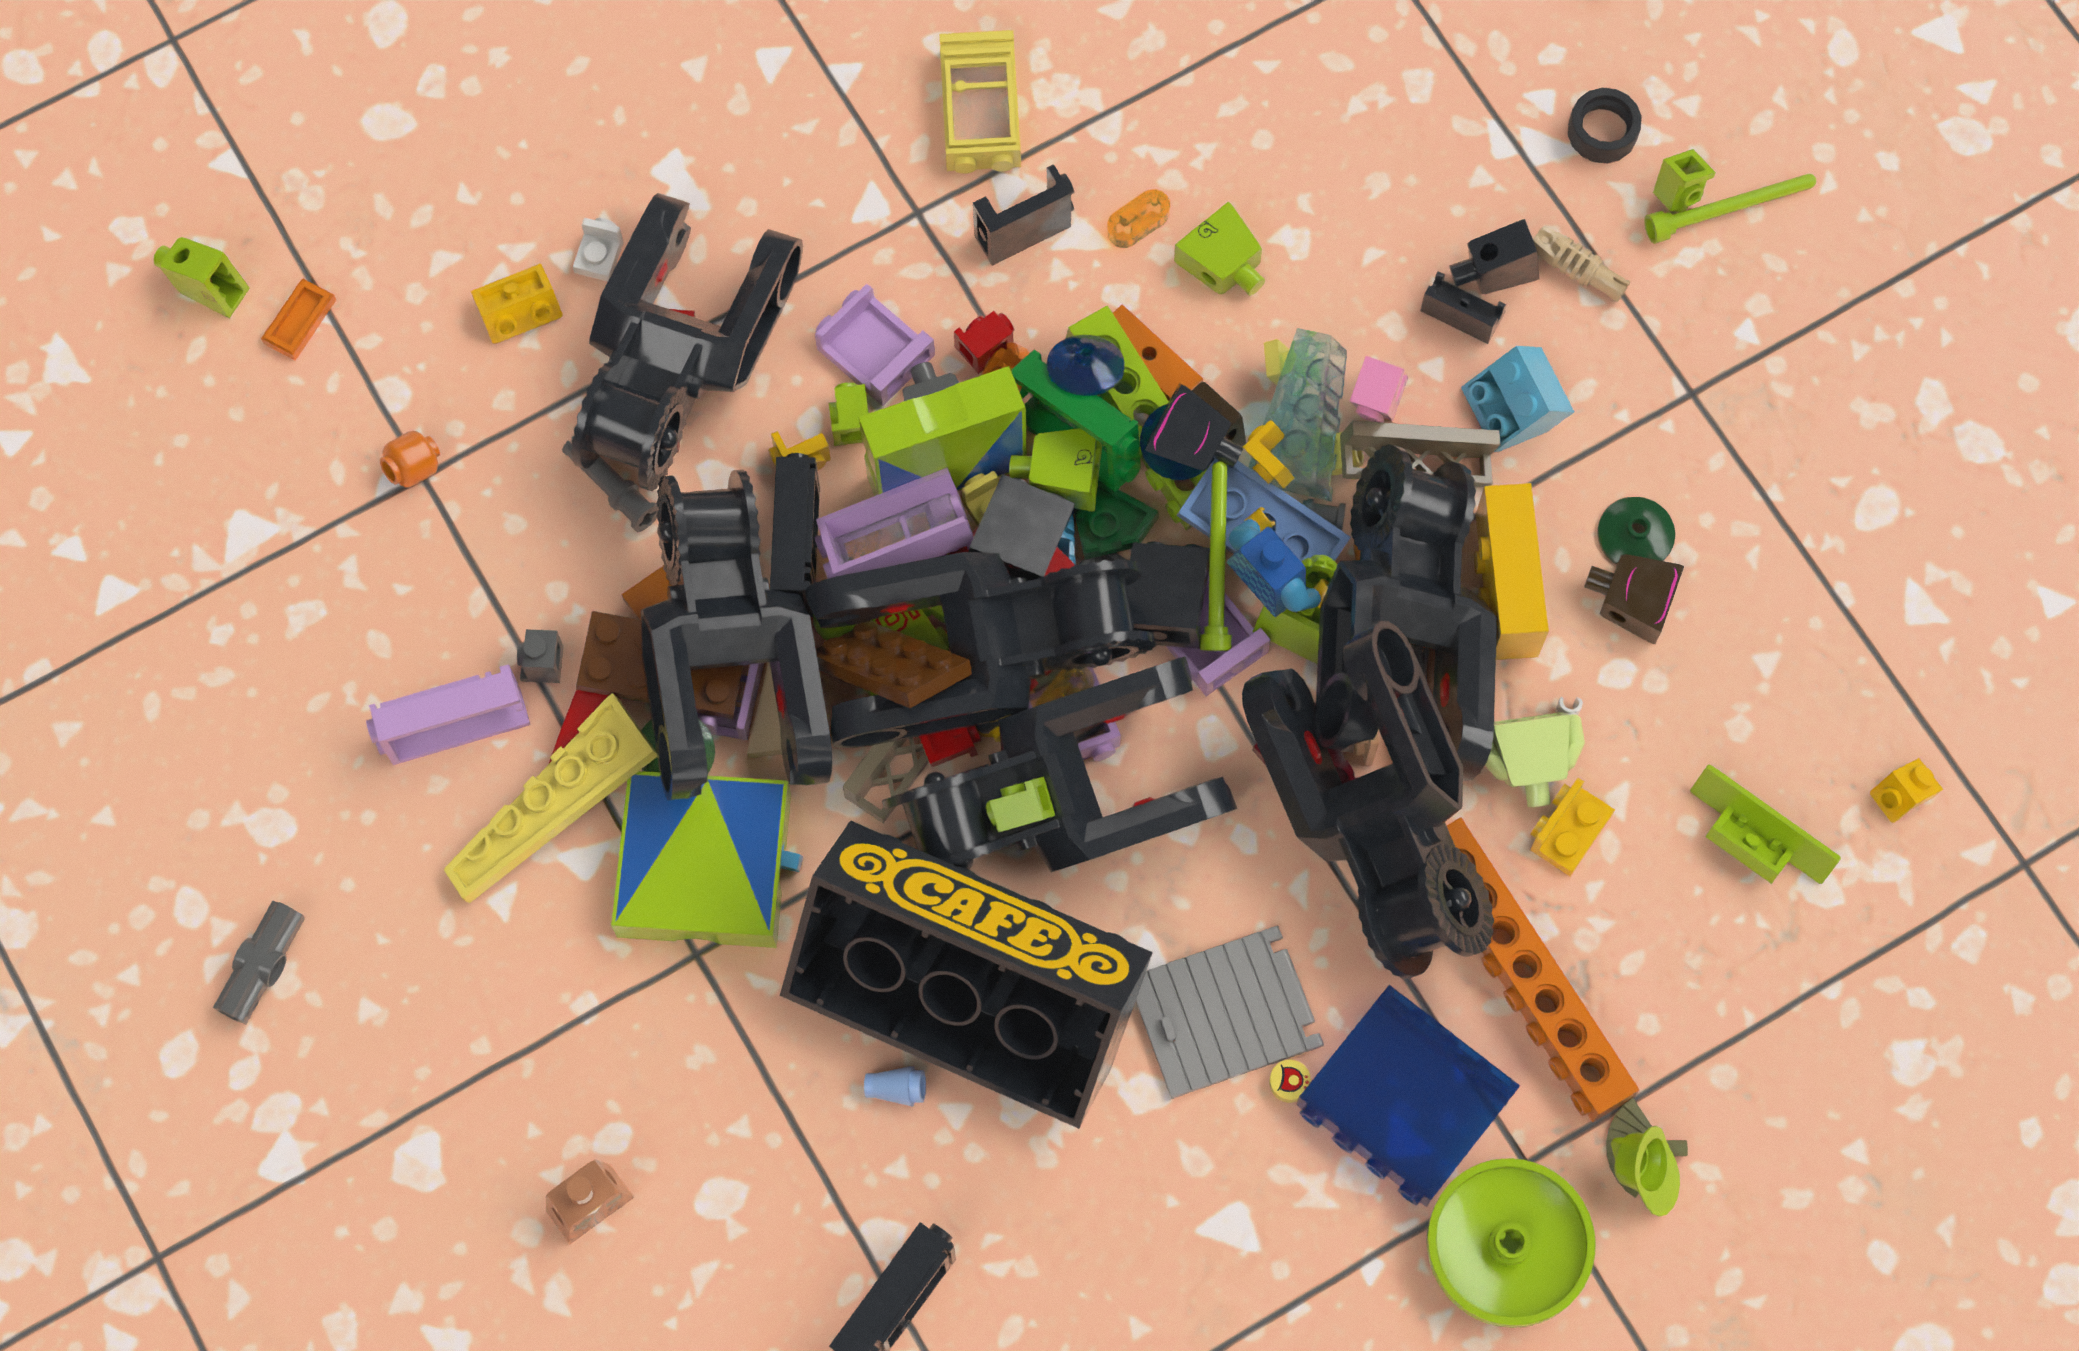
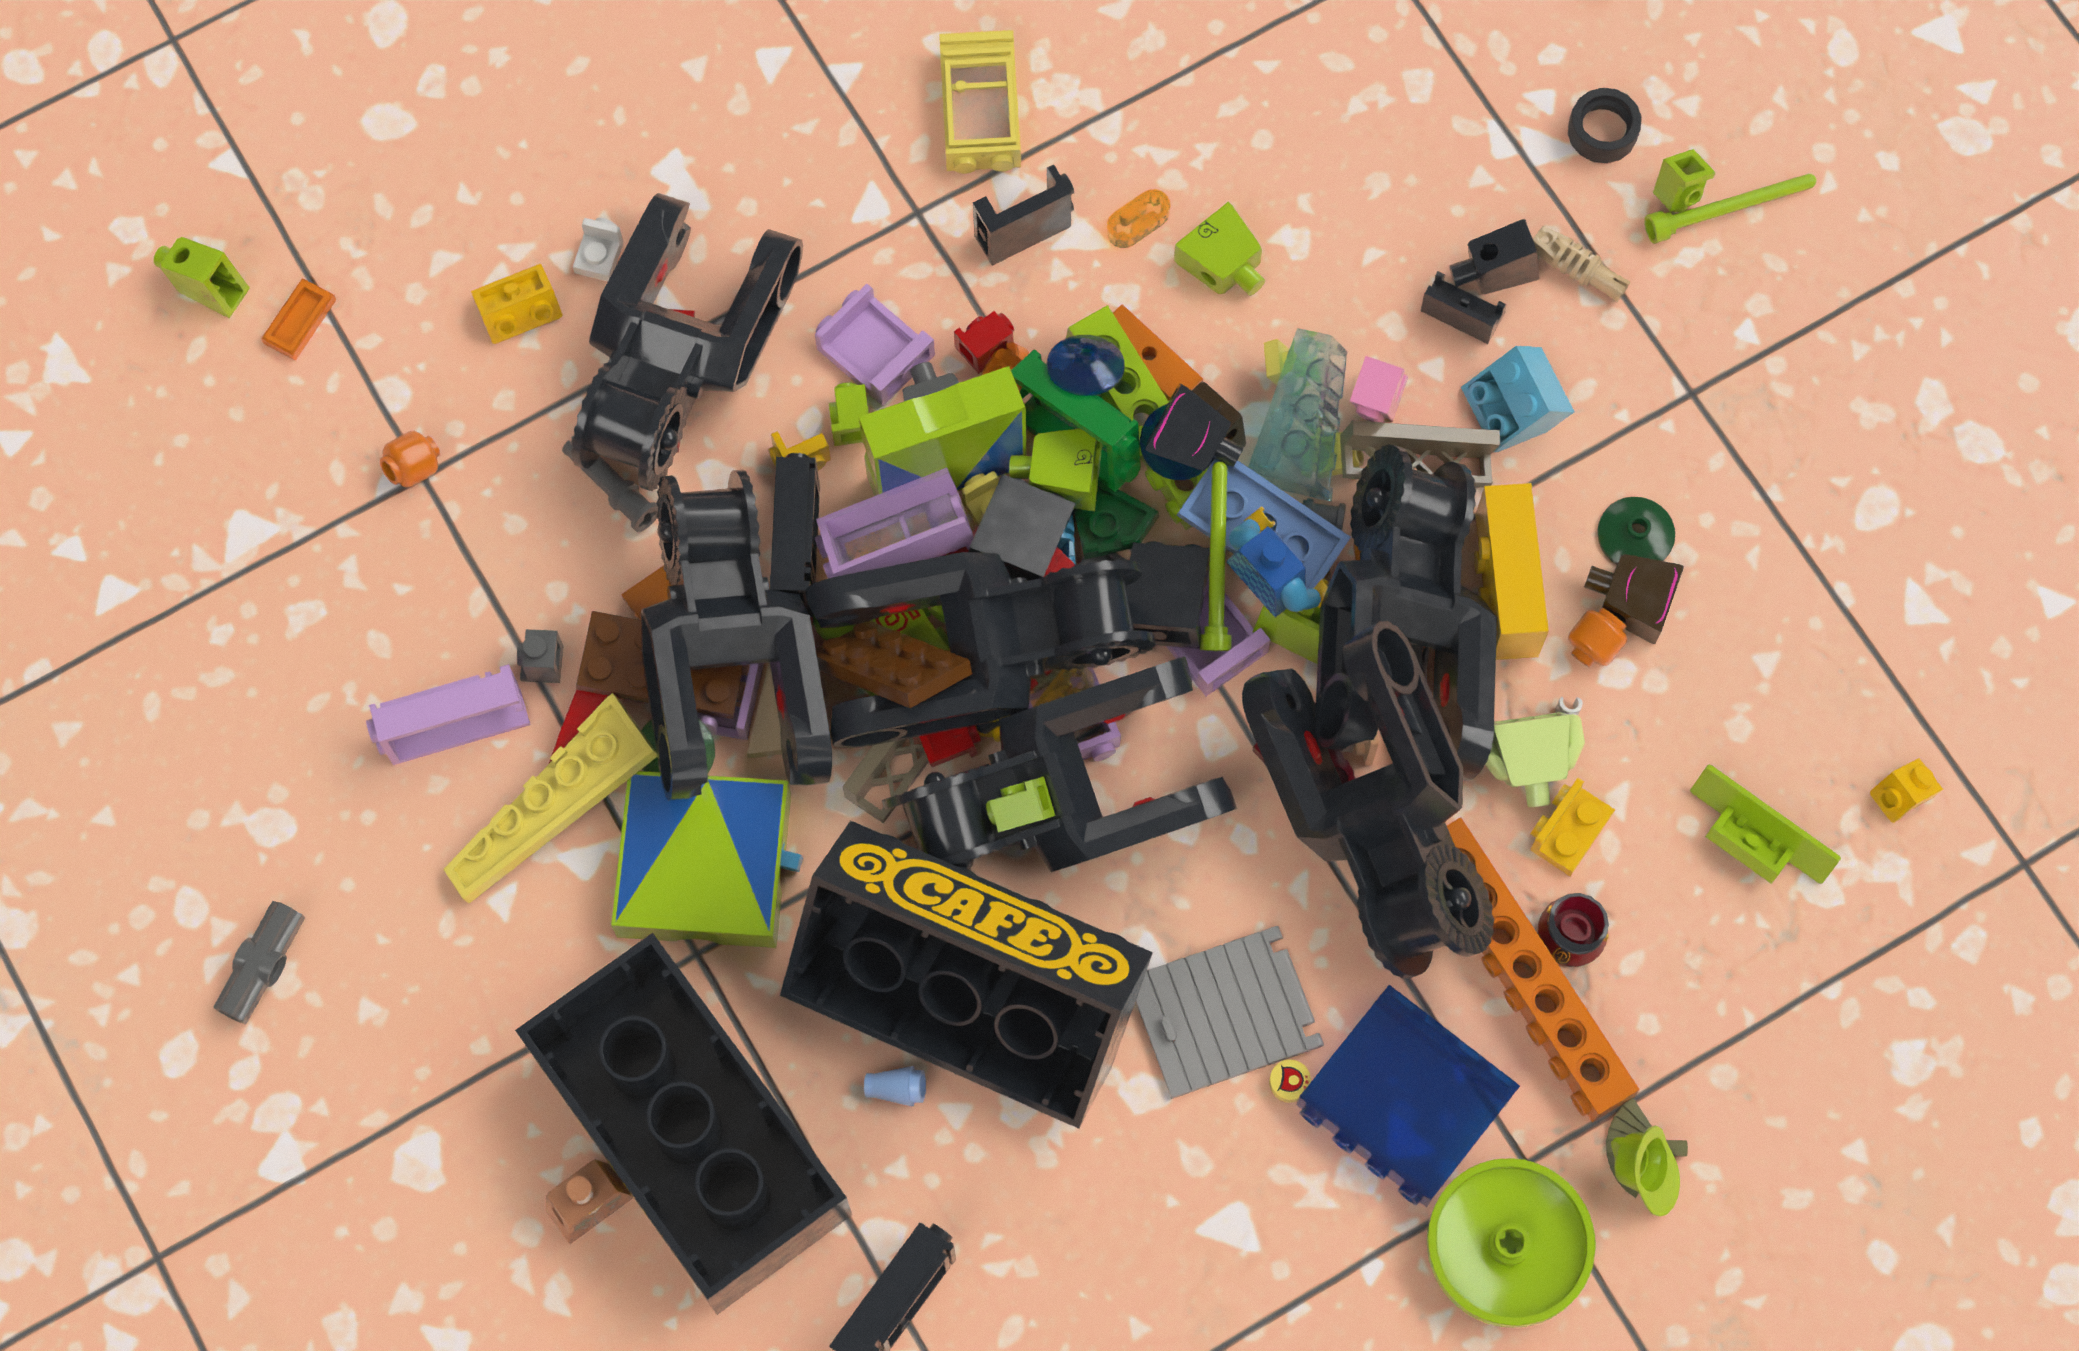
(685, 1123): none -> black brick
(1259, 445): yellow bracket -> none
(1318, 568): lime animal -> none
(1574, 929): none -> dark red piece
(1597, 637): none -> orange head

